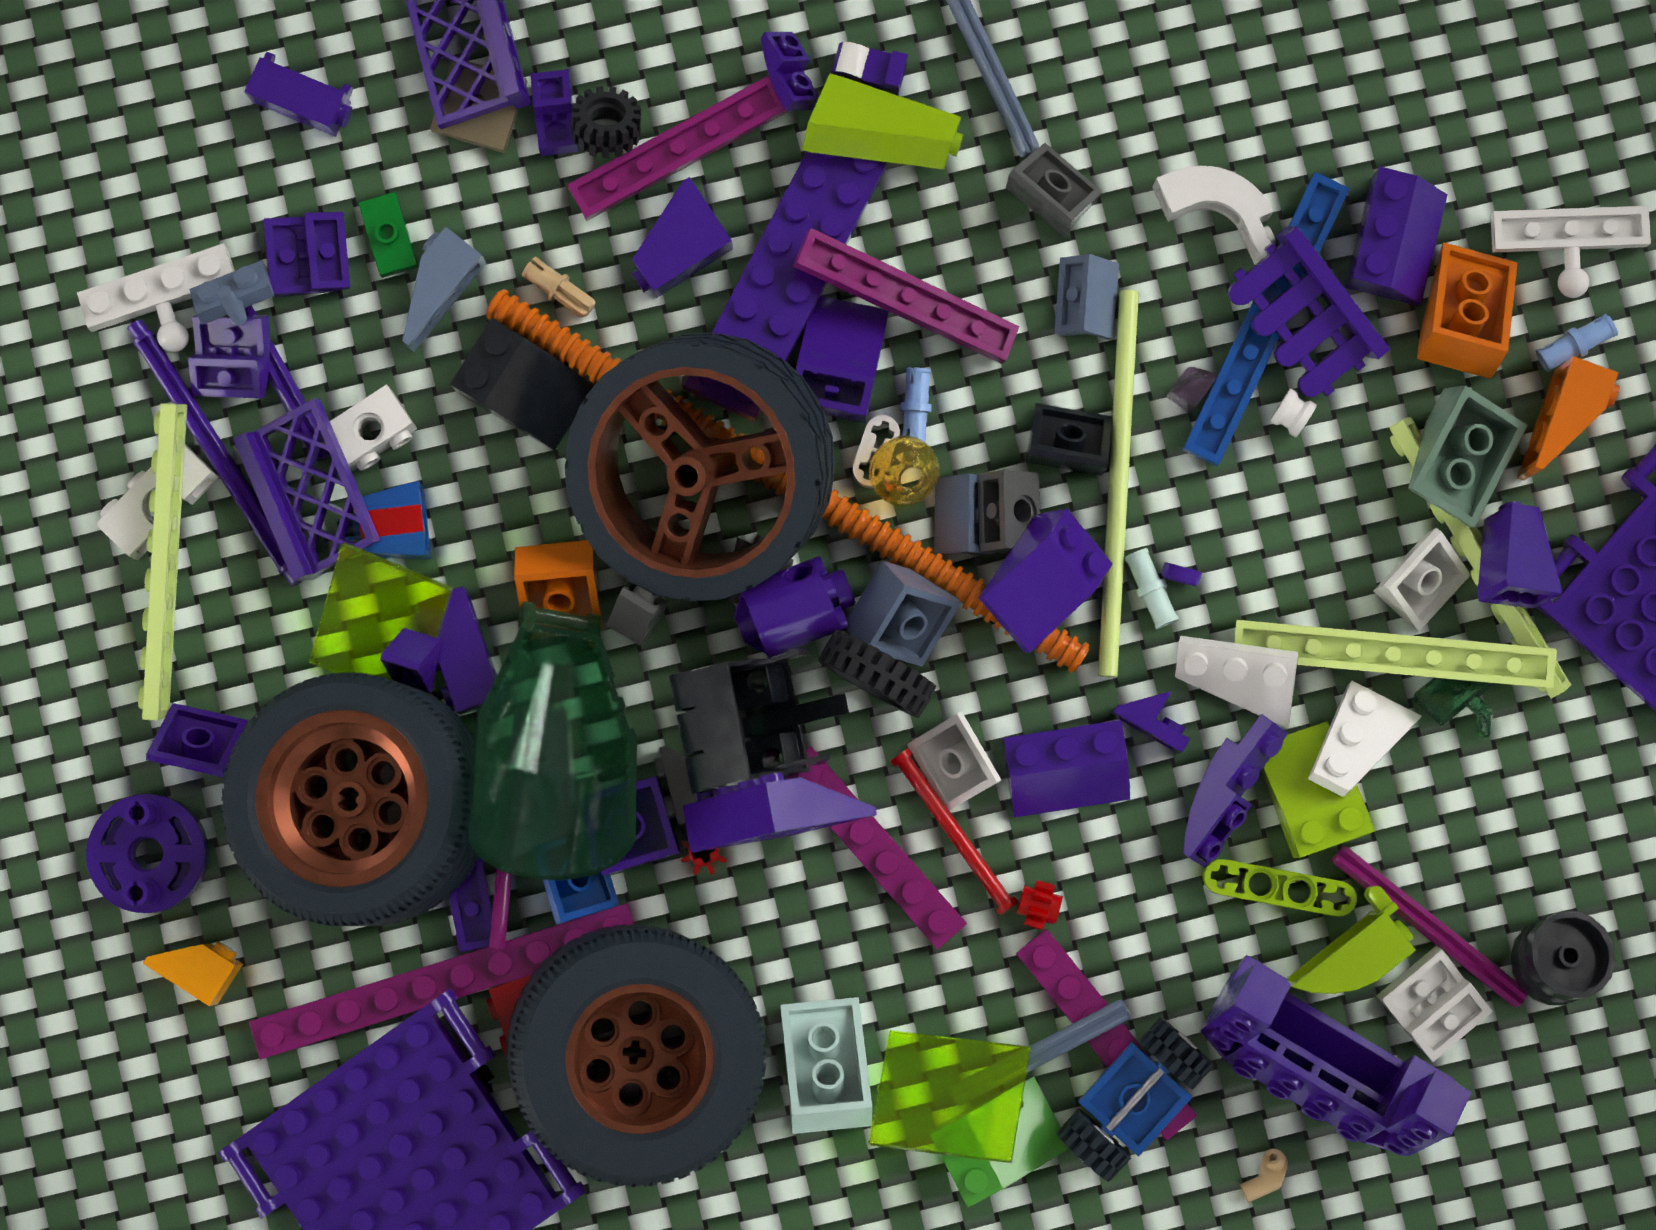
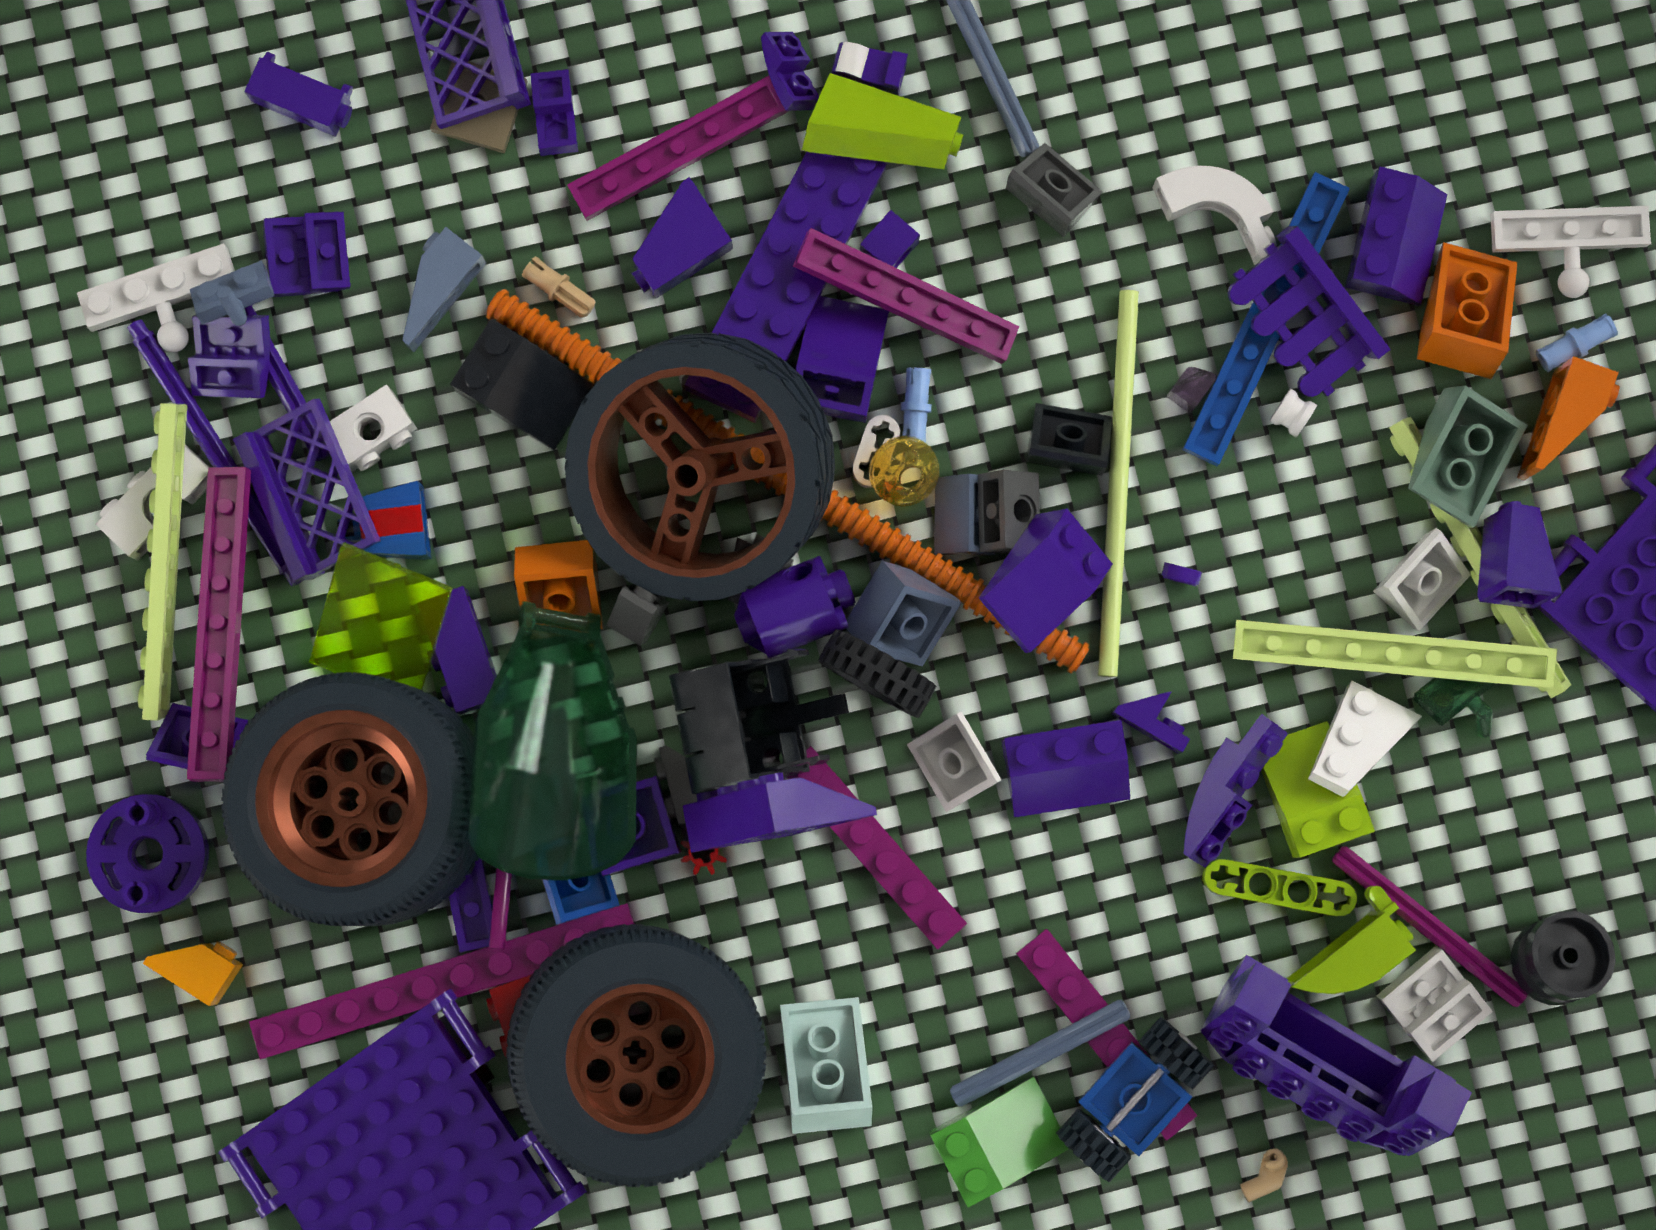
(219, 623): none -> magenta plate
(388, 234): green plate -> none
(412, 659): dark purple slope -> none
(605, 137): black tyre -> none
(890, 240): none -> dark purple brick
(950, 1096): clear neon green piece -> none
(954, 831): red bar -> none
(1039, 904): red gear -> none
(1086, 296): sand blue panel -> none
(1151, 588): light aqua pin -> none
(1241, 674): white wing -> none

